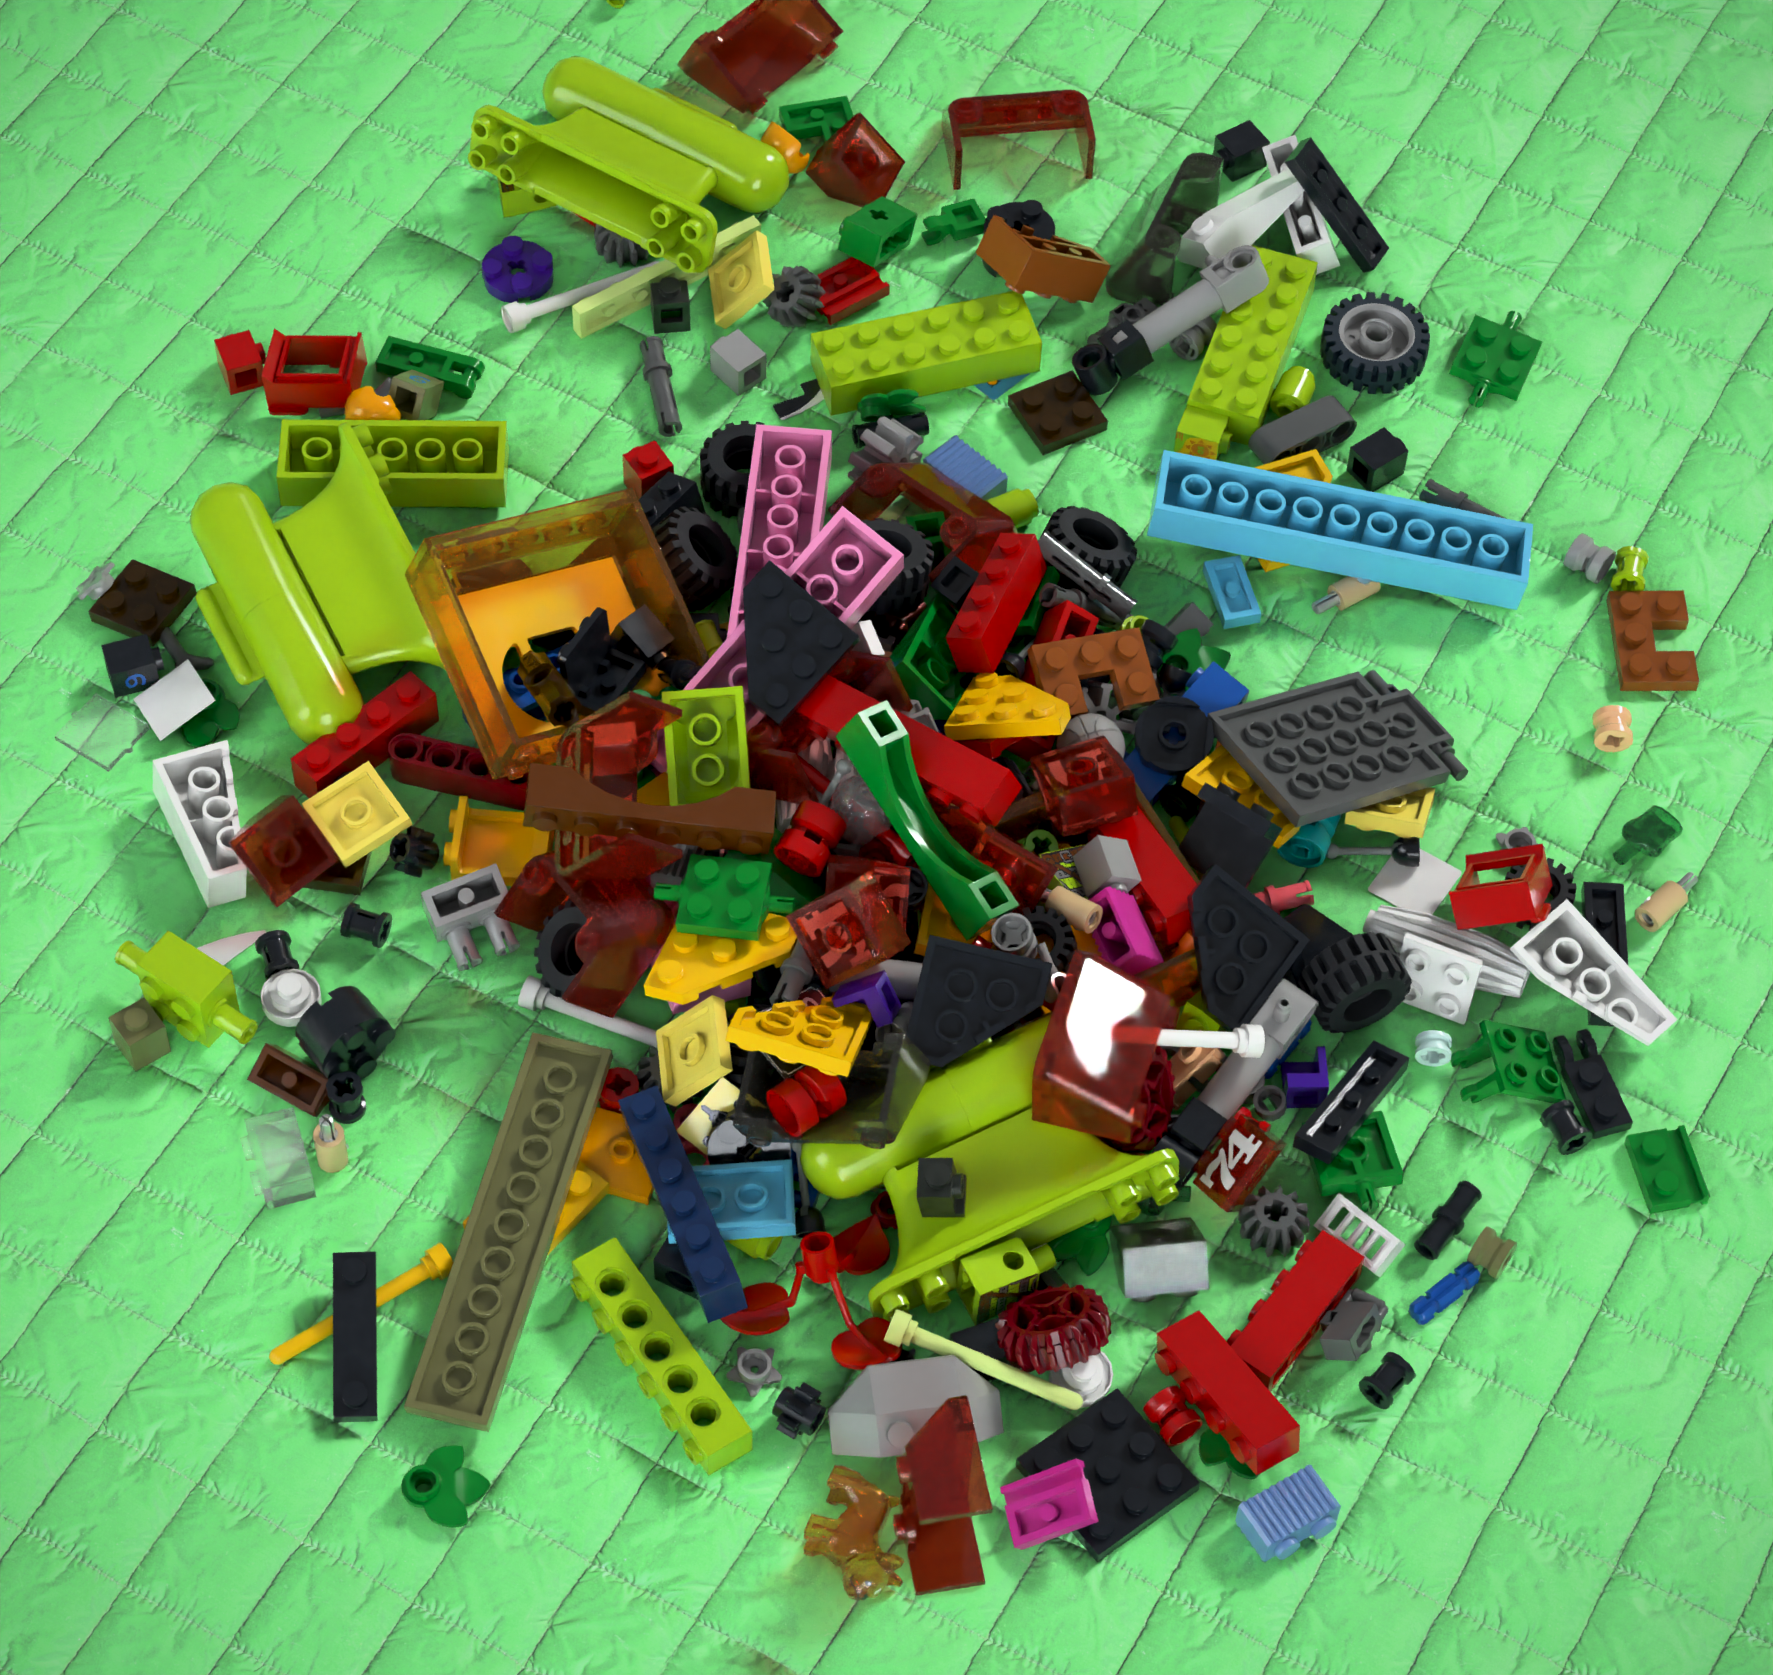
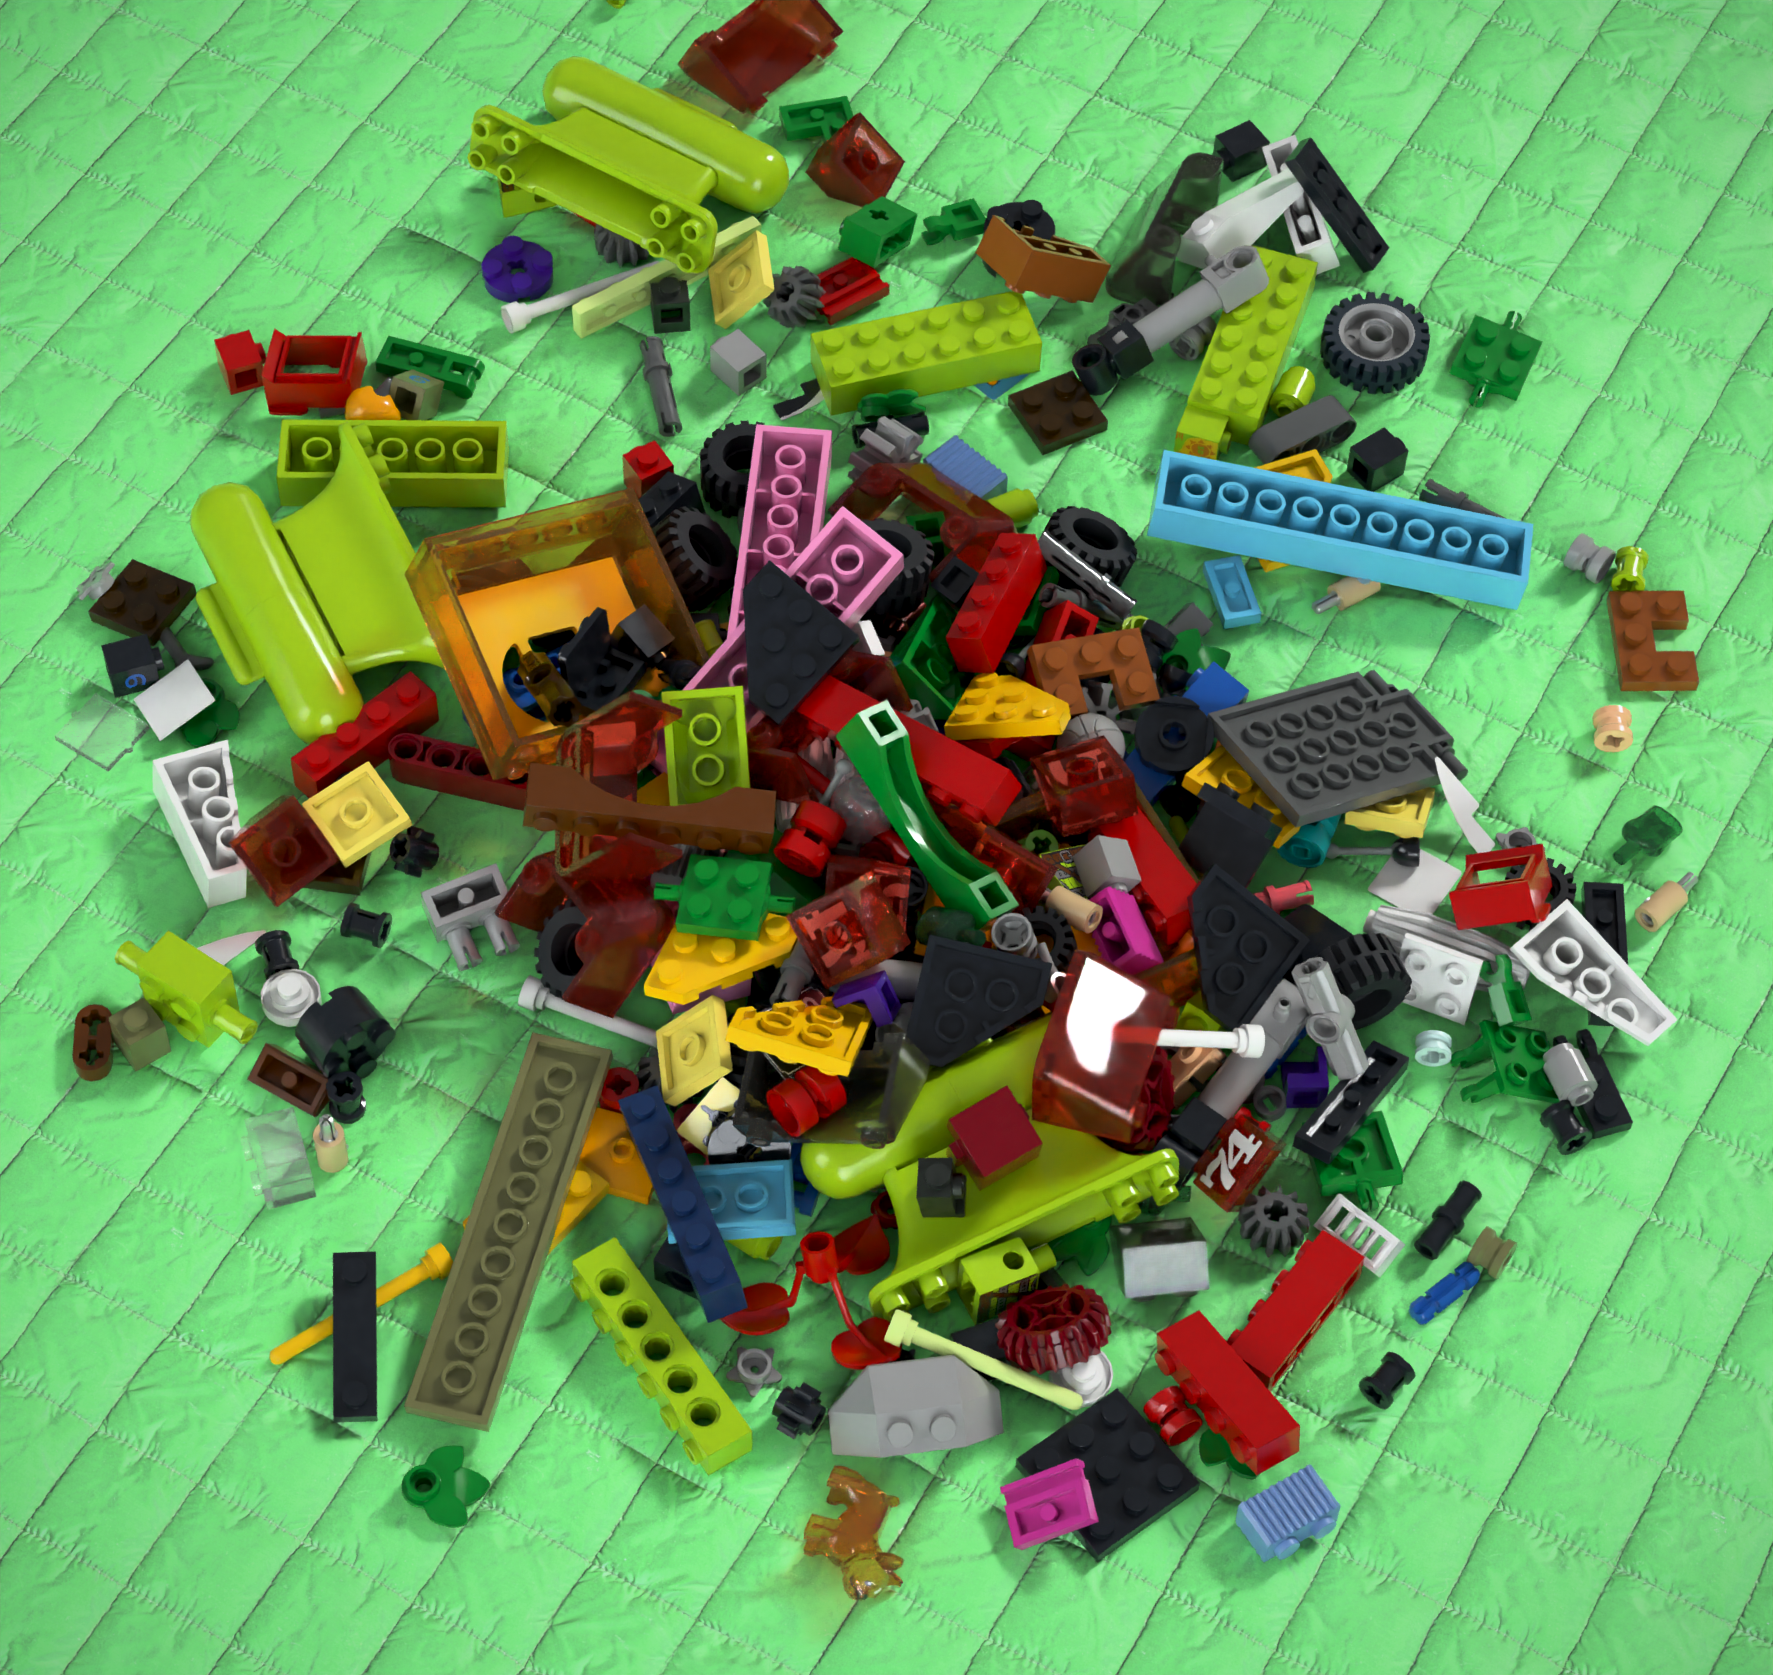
(84, 1043): none -> reddish brown beam
(489, 838): yellow panel -> none
(787, 146): light orange hair -> none
(807, 1218): hinge -> none
(939, 1493): clear red windscreen -> none
(949, 924): none -> clear green piece
(993, 1138): none -> dark red plate
(1015, 115): clear red windscreen -> none
(1330, 1018): none -> light grey piece
(1352, 1325): dark grey piece -> none
(1462, 807): none -> white sticker
(1506, 996): none -> green plate
(1569, 1074): none -> light grey brick
(1666, 1169): green plate -> none

